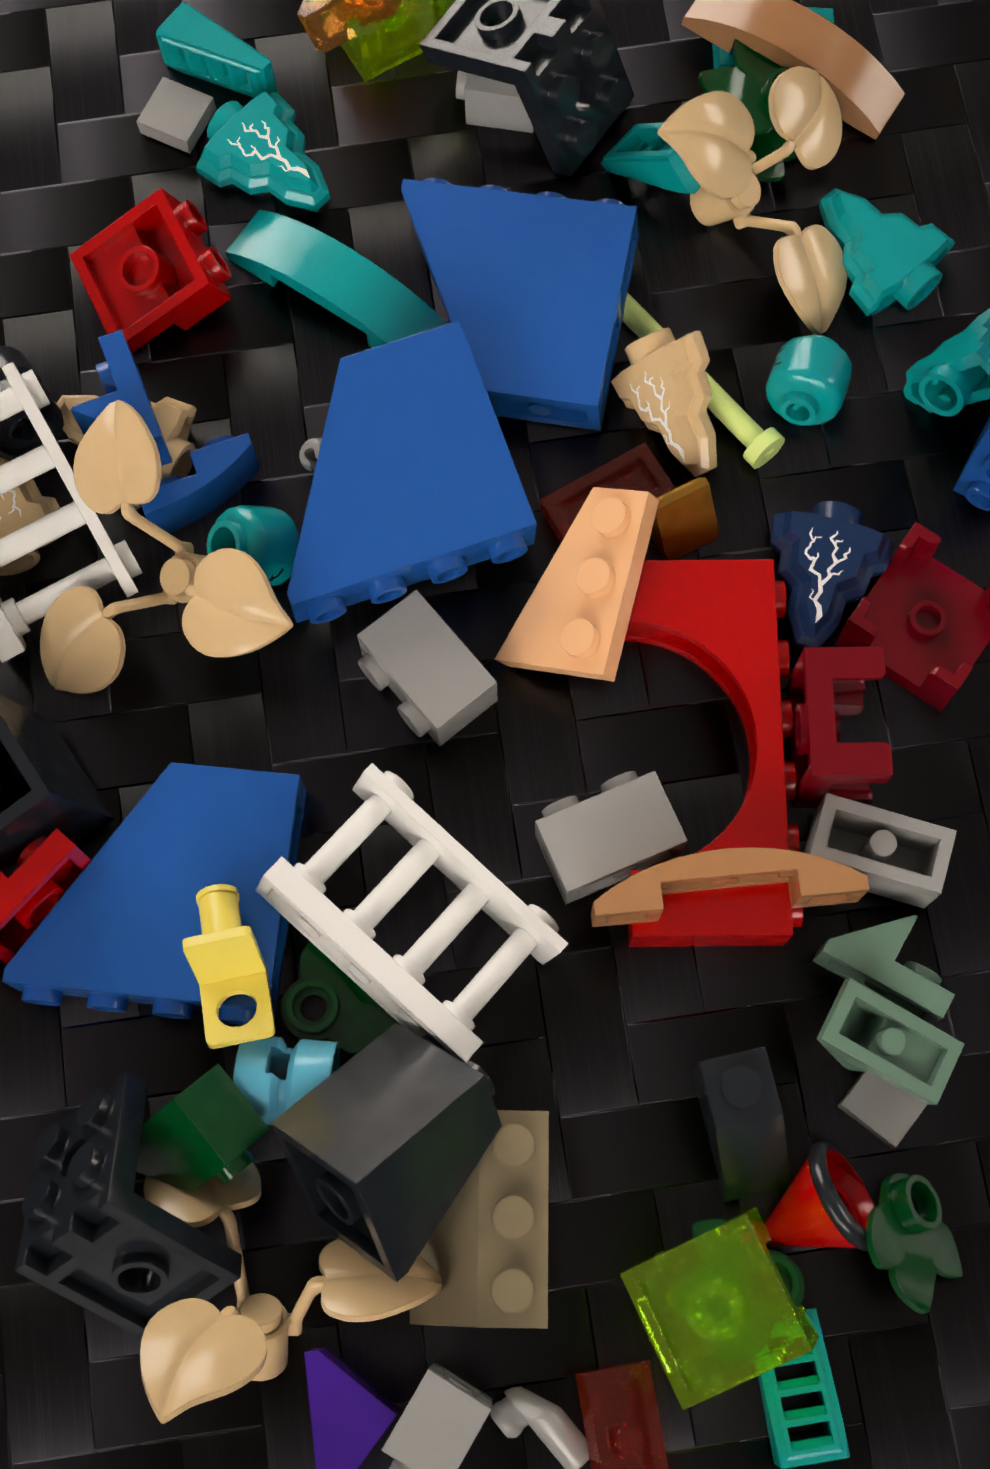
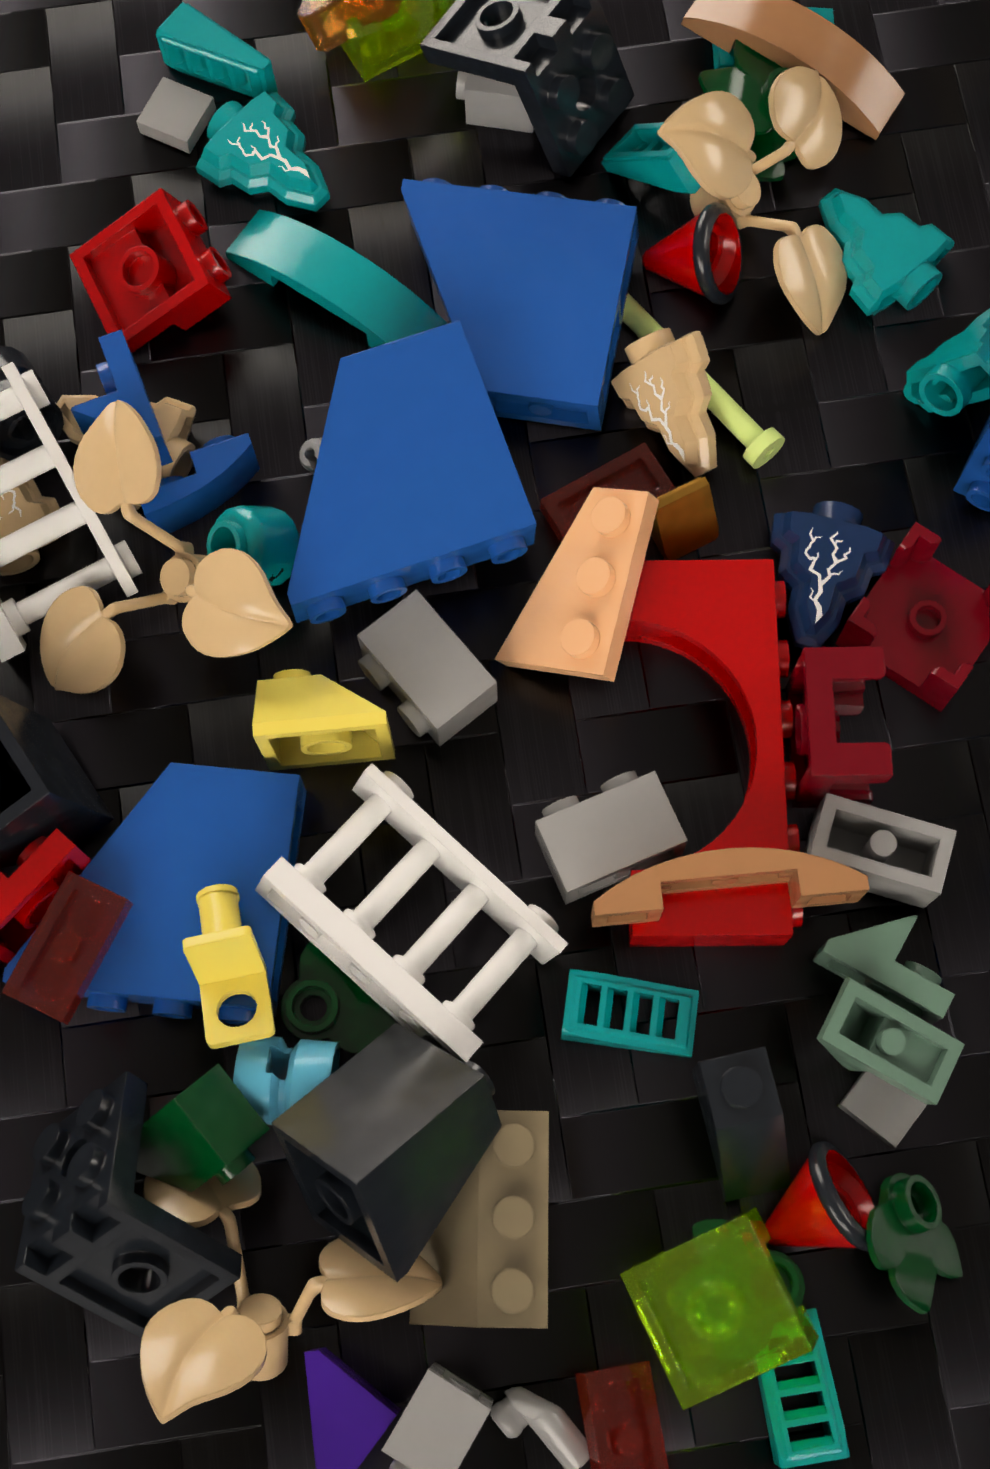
(67, 947): none -> clear red plate
(316, 722): none -> light yellow slope
(609, 985): none -> teal slope
(702, 255): none -> red hat
(809, 376): teal head -> none

